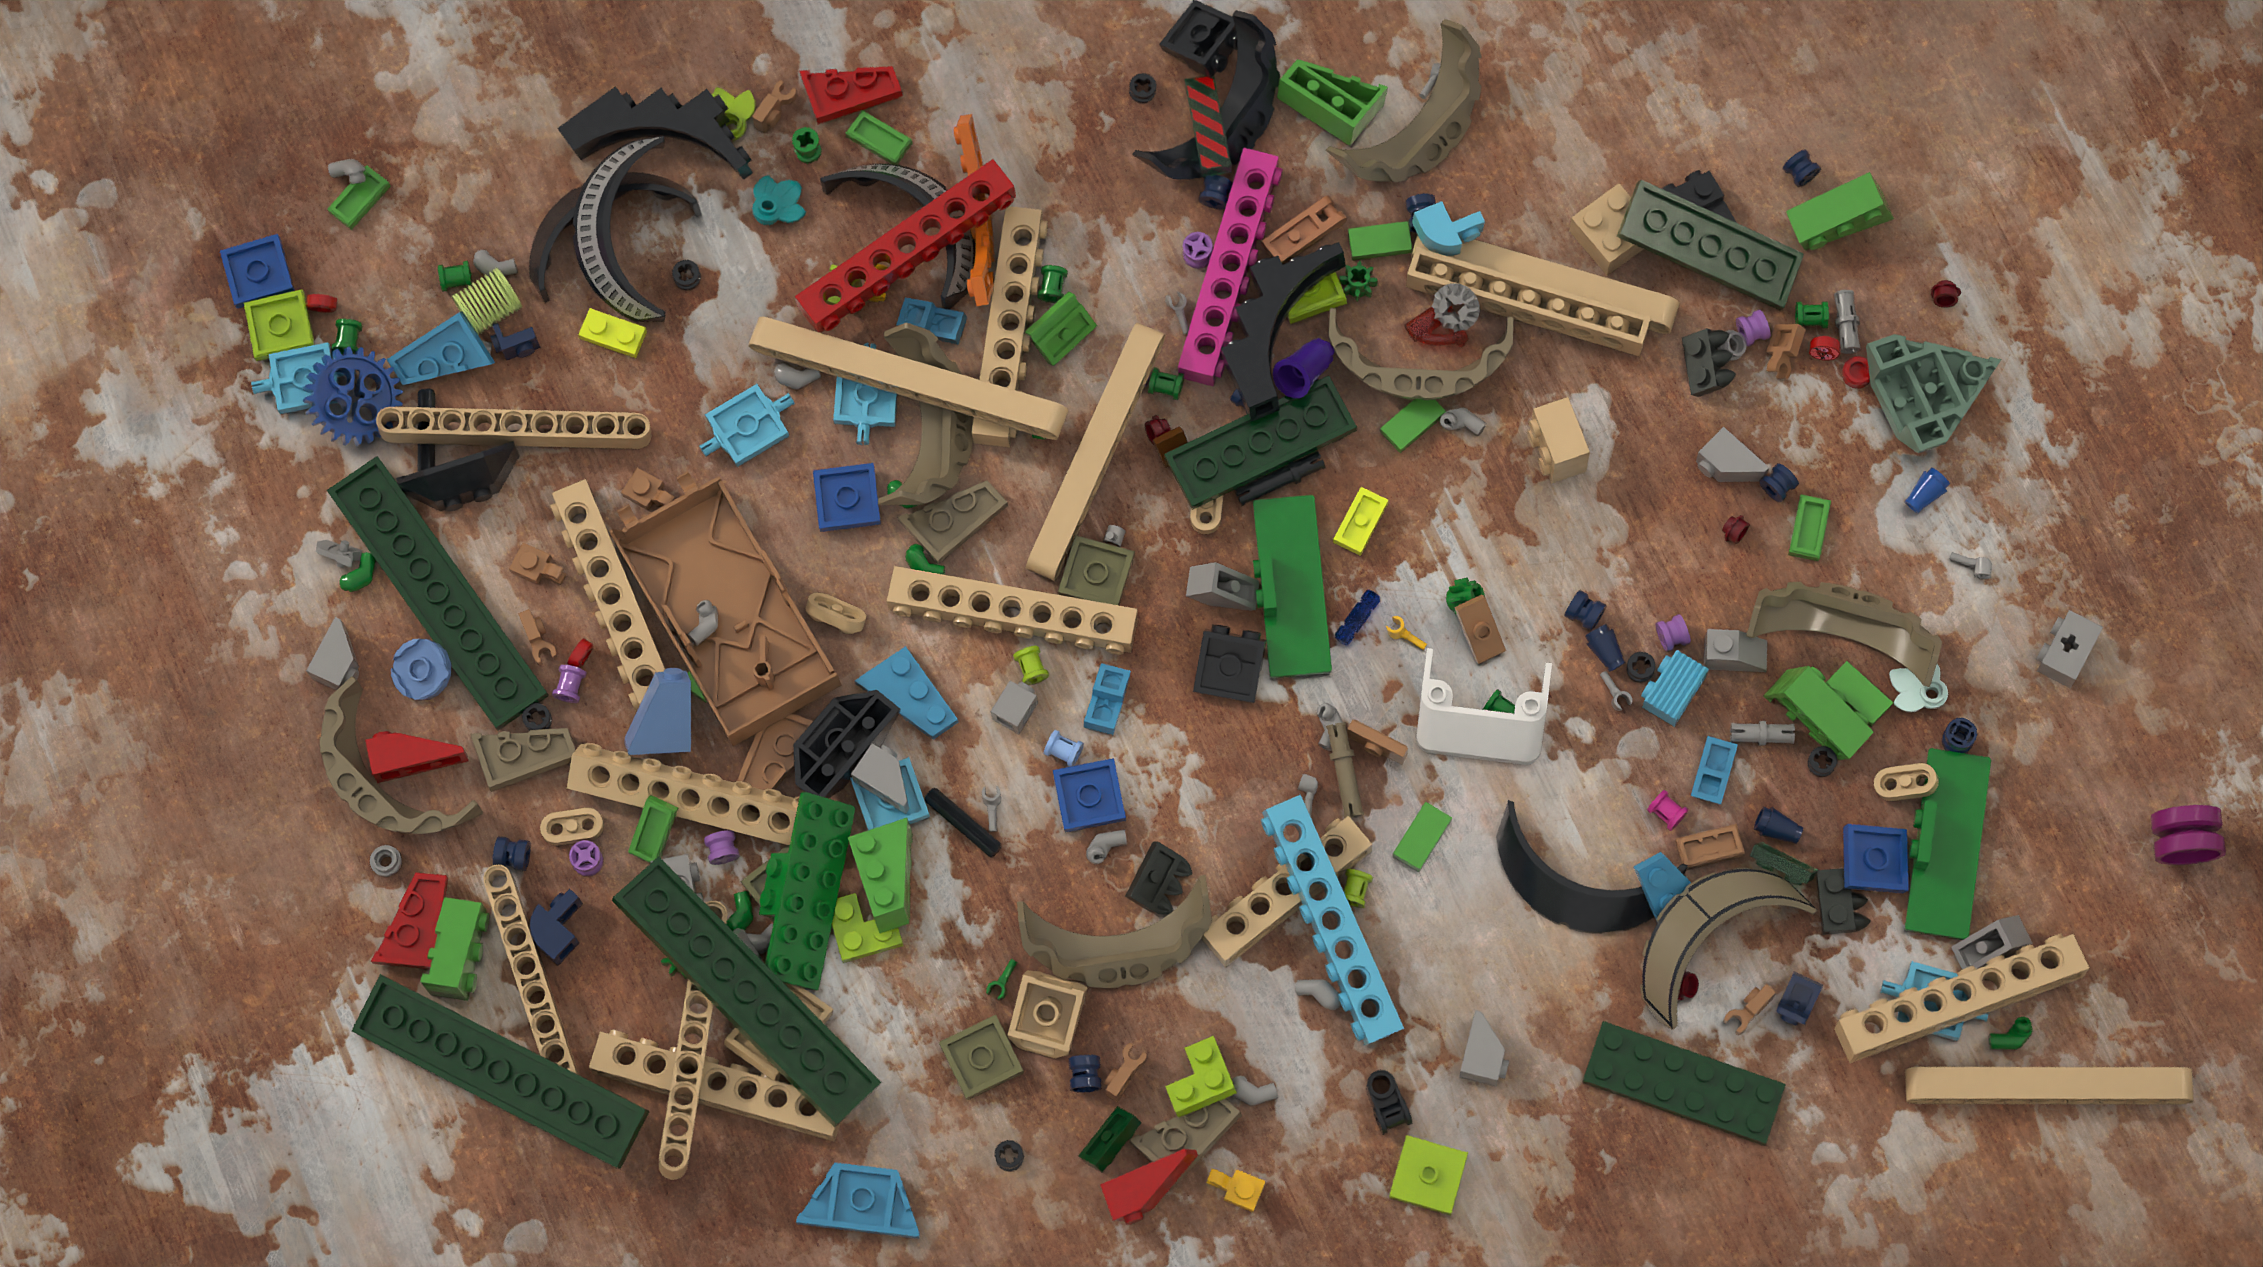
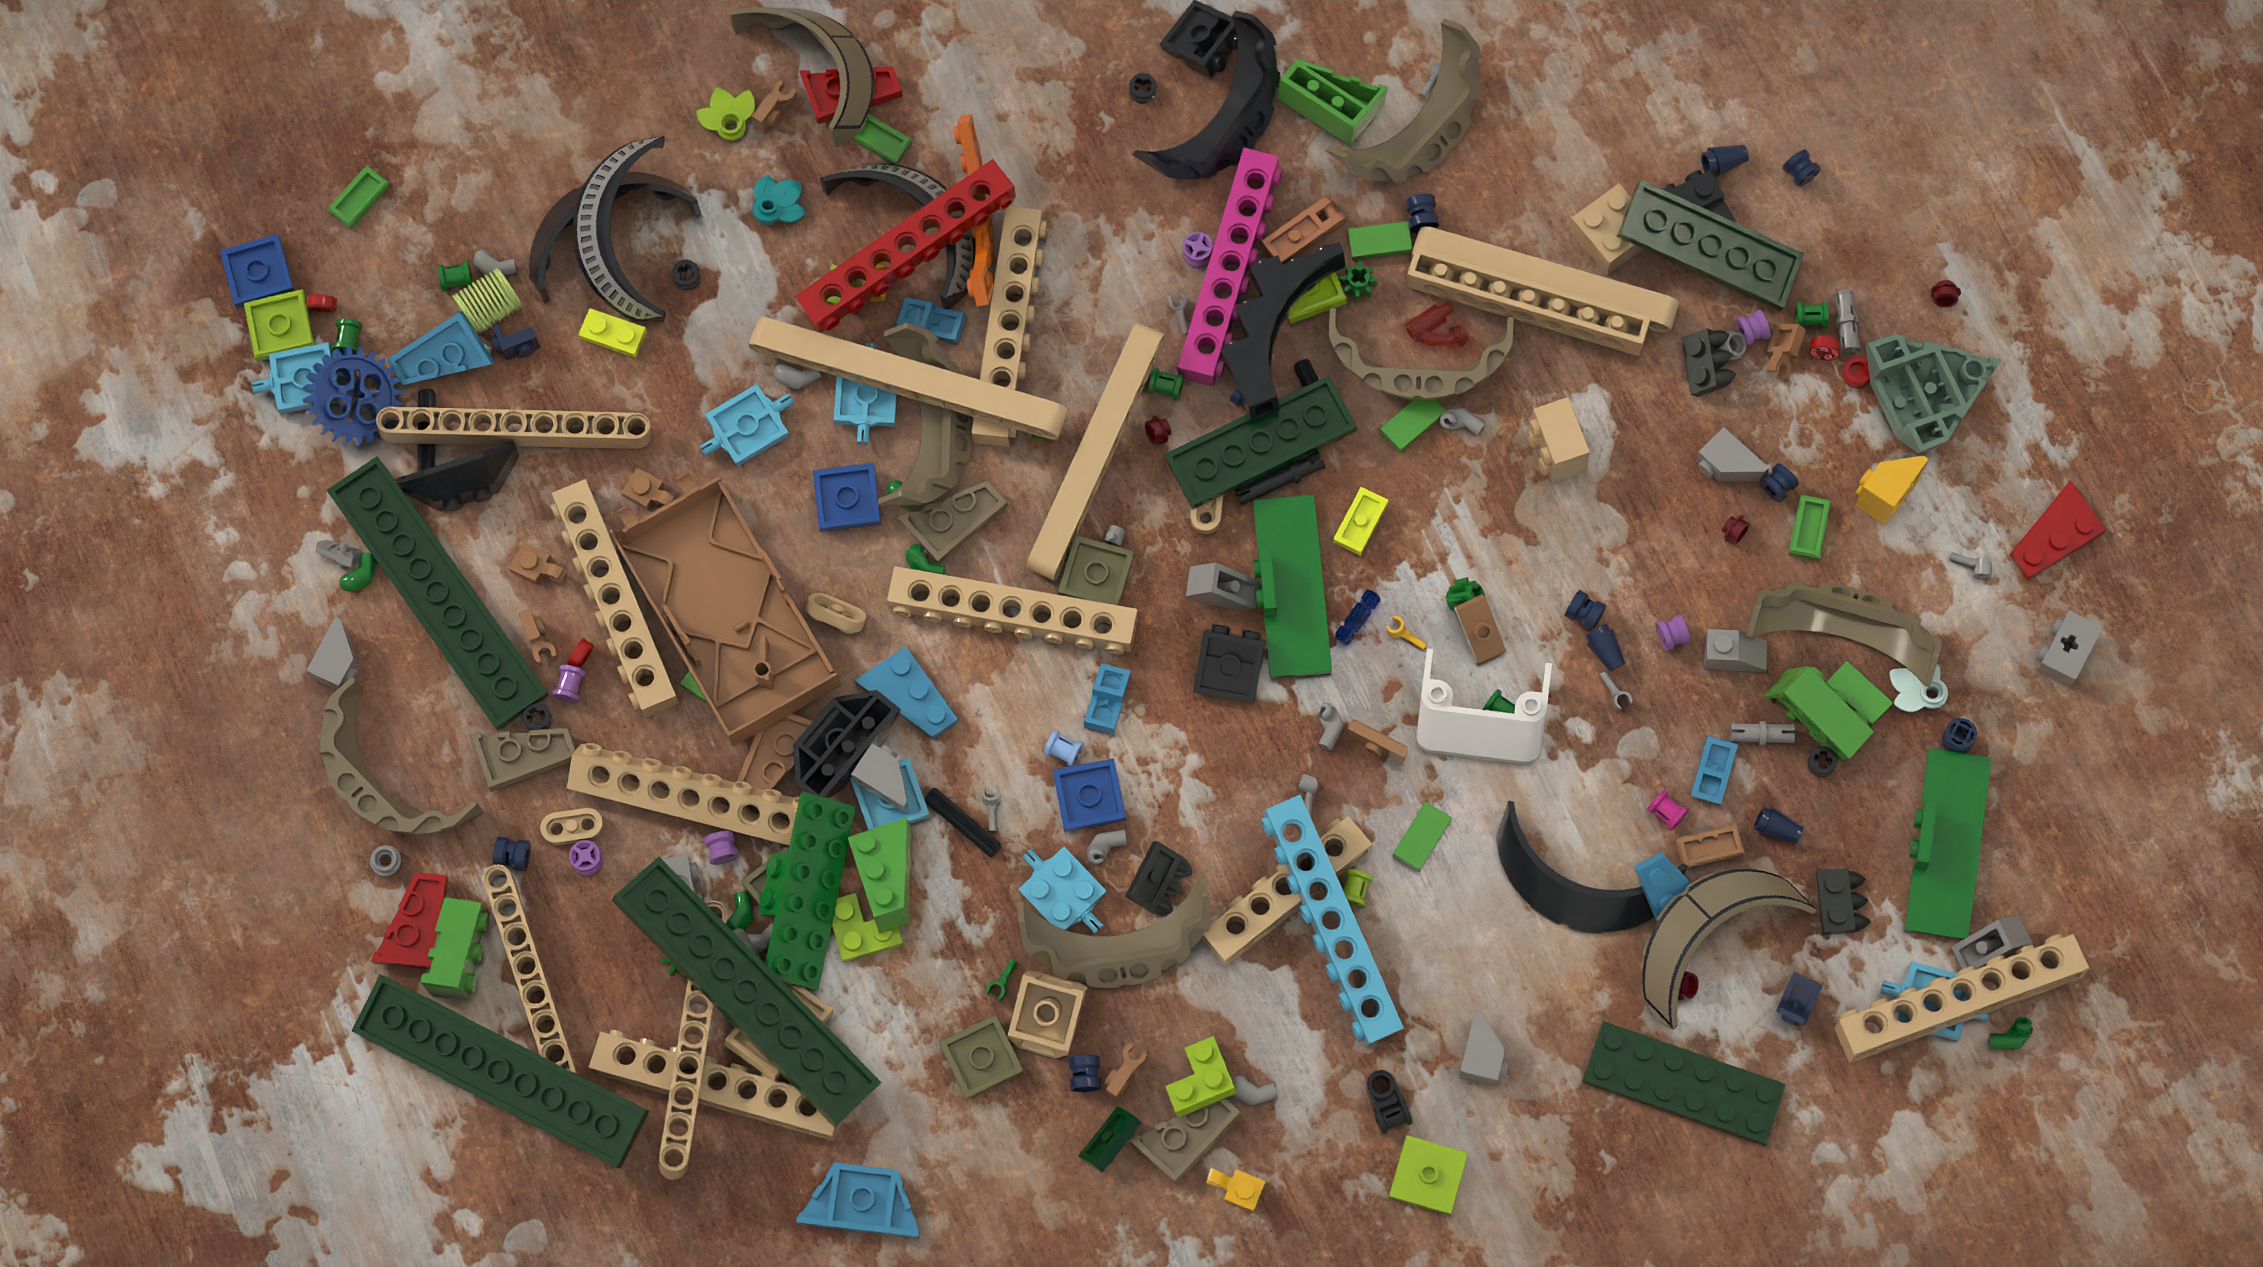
(348, 167): light grey arm -> none
(404, 755): red slope -> none
(421, 669): medium blue tile -> none
(548, 926): dark blue brick -> none
(618, 119): black arch -> none
(653, 829): bright green tile -> none
(663, 716): medium blue slope -> none
(707, 622): light grey arm -> none
(802, 138): green bush -> none
(853, 63): none -> dark tan windscreen
(1015, 706): light grey brick -> none
(1016, 1148): black bush -> none
(1031, 665): lime bush -> none
(1052, 283): green bush -> none
(1061, 328): bright green plate -> none
(1063, 890): none -> medium azure plate
(1145, 1187): red slope -> none
(1168, 442): reddish brown tile -> none
(1208, 126): tile -> none
(1215, 191): dark blue wheel -> none
(1301, 369): dark purple plant -> none
(1321, 990): light grey arm -> none
(1345, 770): dark tan pin -> none
(1443, 235): medium azure brick -> none
(1457, 294): light grey gear -> none
(1634, 675): black bush -> none
(1674, 688): medium azure brick -> none
(1723, 158): none -> dark blue cone
(1756, 1002): medium nougat plate -> none
(1794, 869): clear green plate -> none
(1840, 212): bright green wedge -> none
(1875, 858): blue plate -> none
(1888, 486): none -> yellow slope
(1907, 782): tan plate -> none
(1928, 489): blue cone -> none
(2049, 1085): tan beam -> none
(2057, 533): none -> red wing
(2188, 835): magenta wheel -> none

